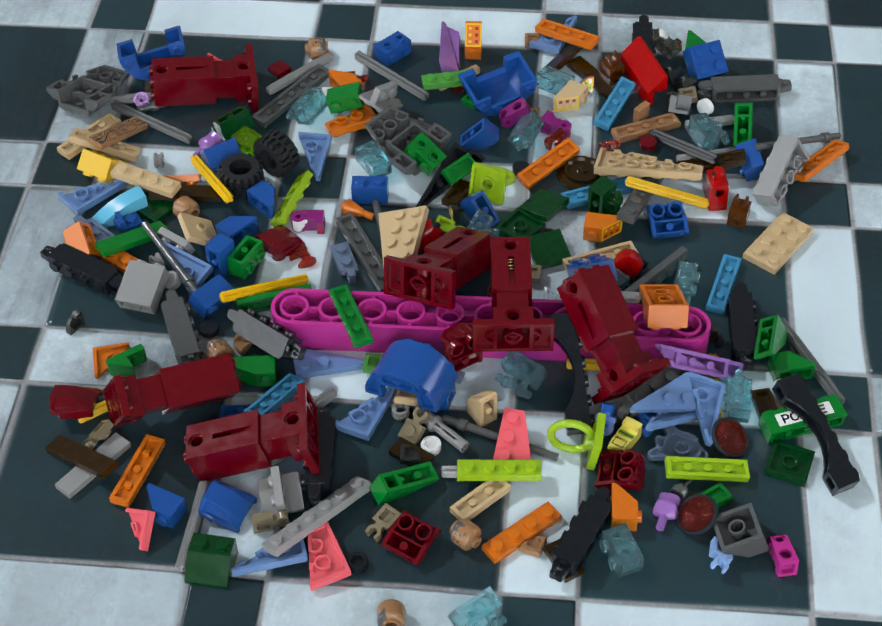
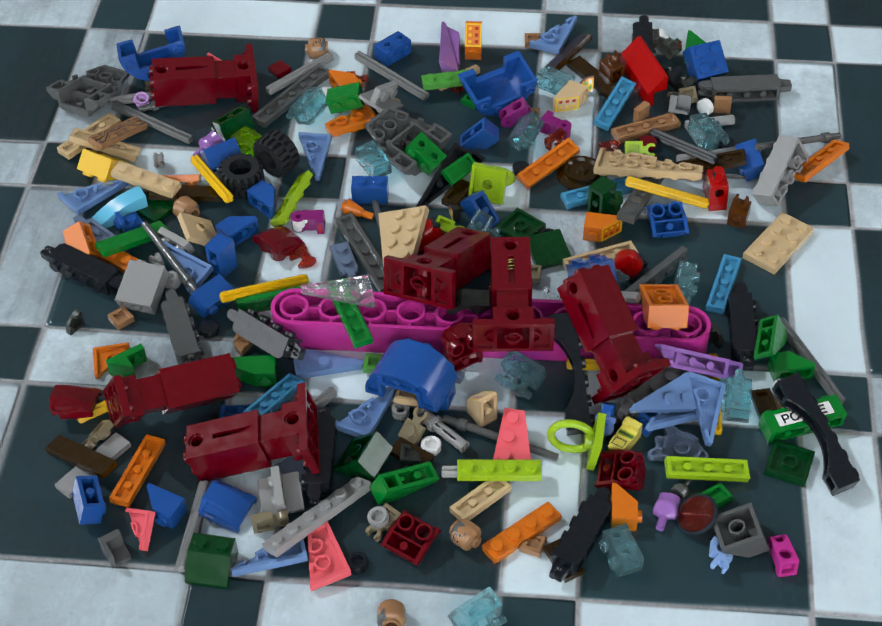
(88, 500): none -> blue brick
(114, 548): none -> dark grey panel
(121, 318): none -> medium nougat tile
(218, 347): medium nougat head -> none
(245, 257): green brick -> none
(348, 290): none -> clear wing
(364, 456): none -> dark green slope
(378, 517): none -> light grey tile
(472, 299): none -> pearl dark grey slope
(544, 204): dark green tile -> none
(567, 34): orange plate -> none
(637, 147): none -> lime plate
(722, 104): none -> medium nougat tile
(730, 437): clear red wheel -> none
(743, 123): green slope -> none

